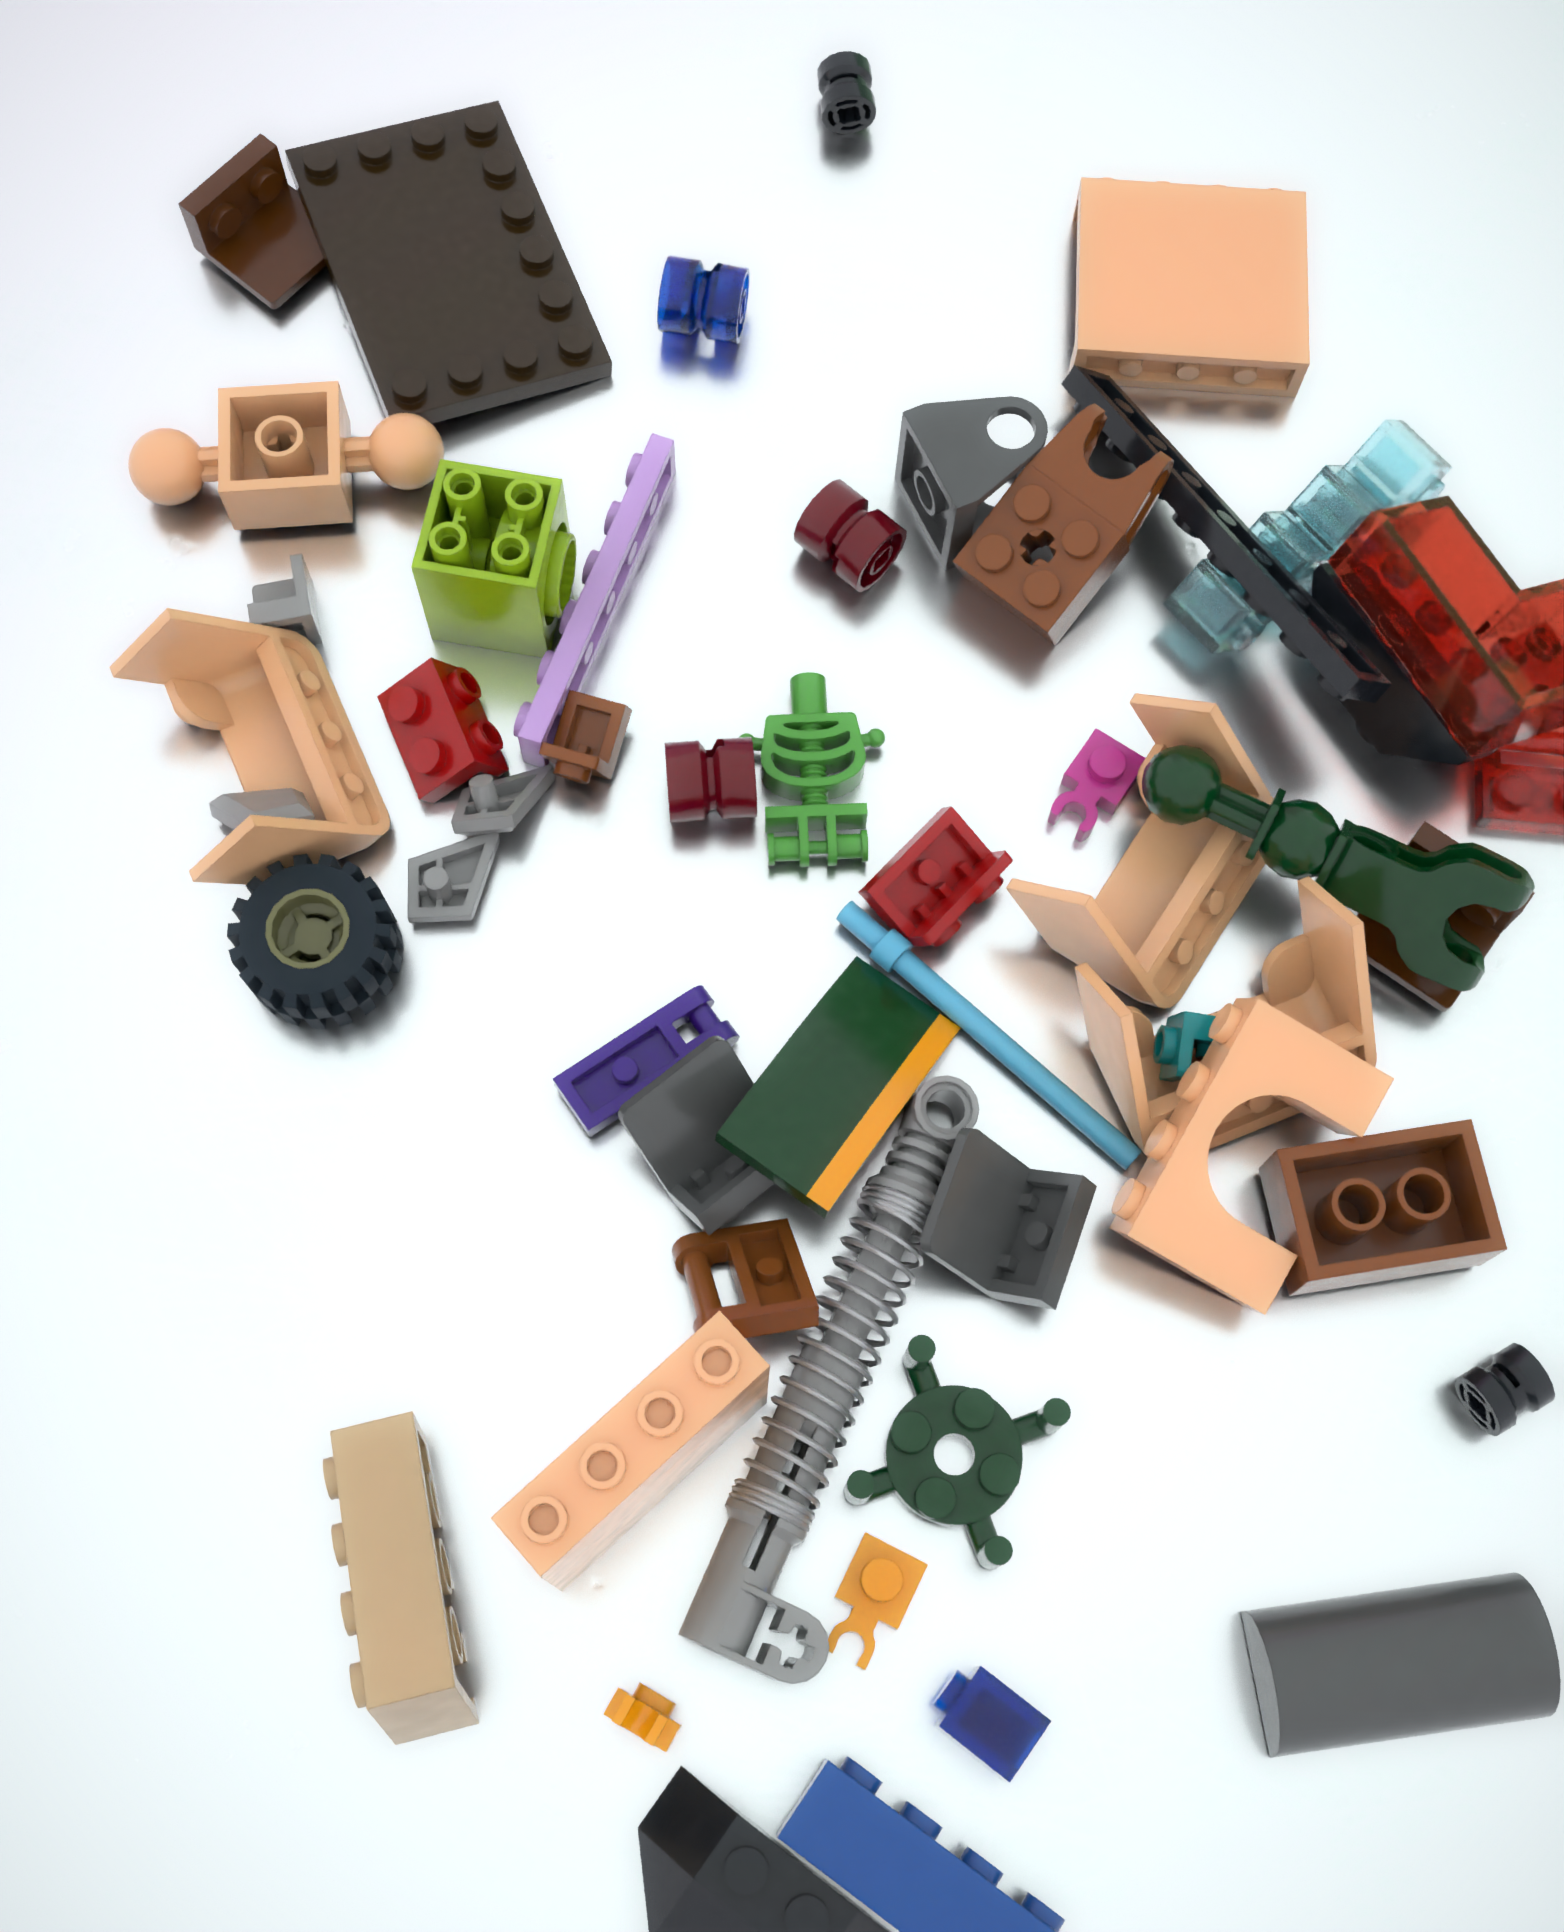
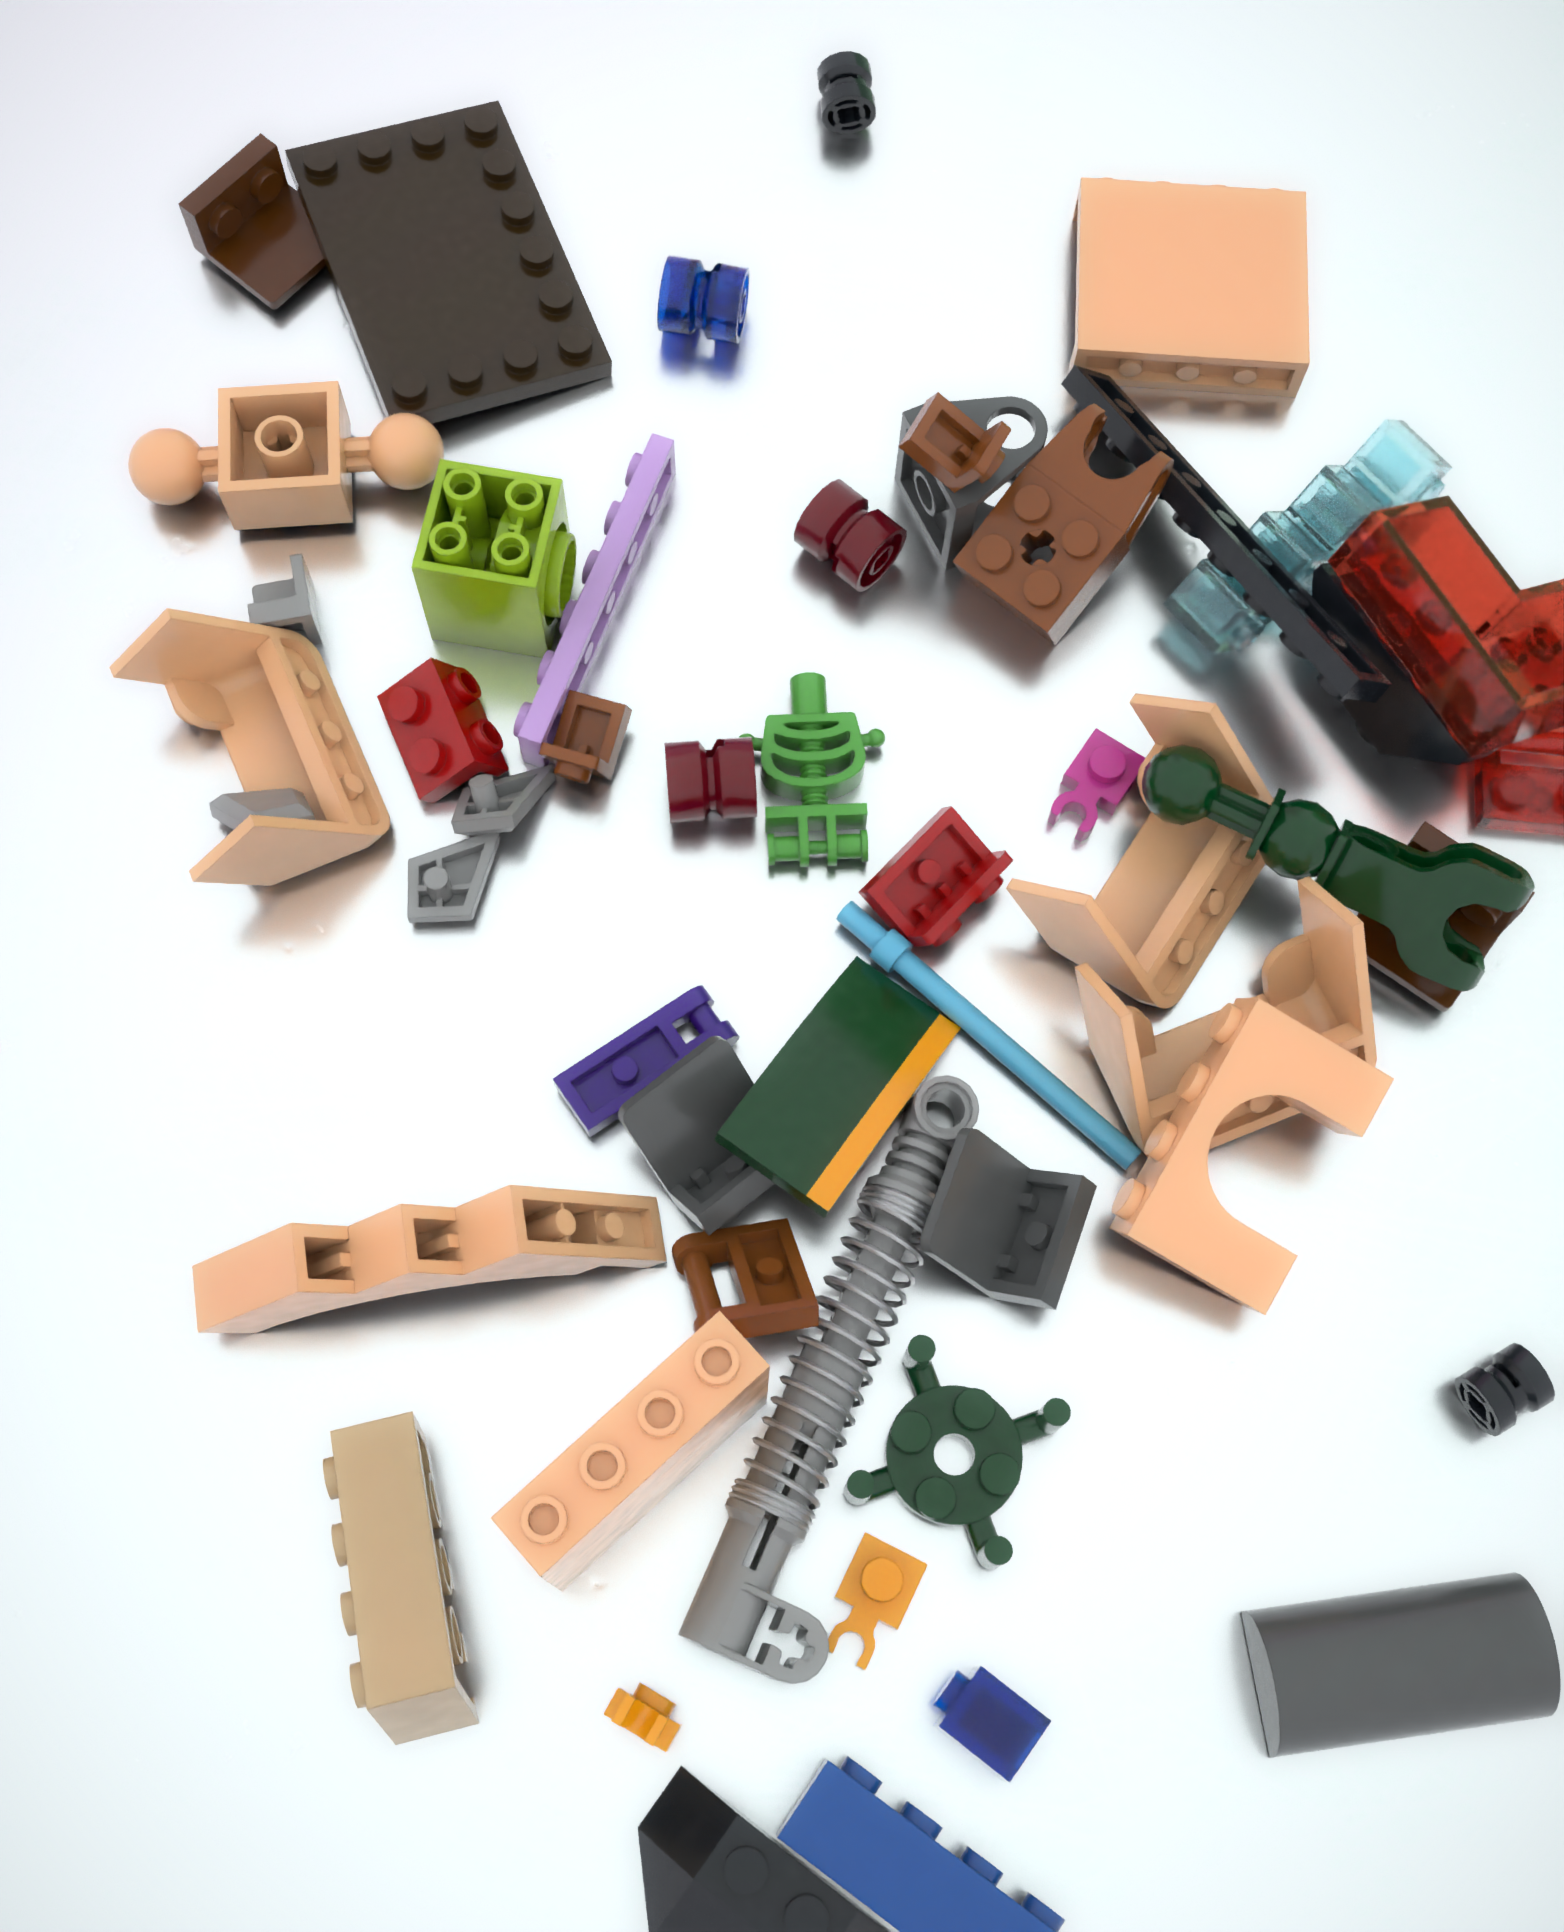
(315, 941): black wheel -> none
(420, 1249): none -> light nougat arch
(953, 444): none -> dark orange bracket
(1176, 1042): teal bracket -> none
(1382, 1206): dark orange brick -> none

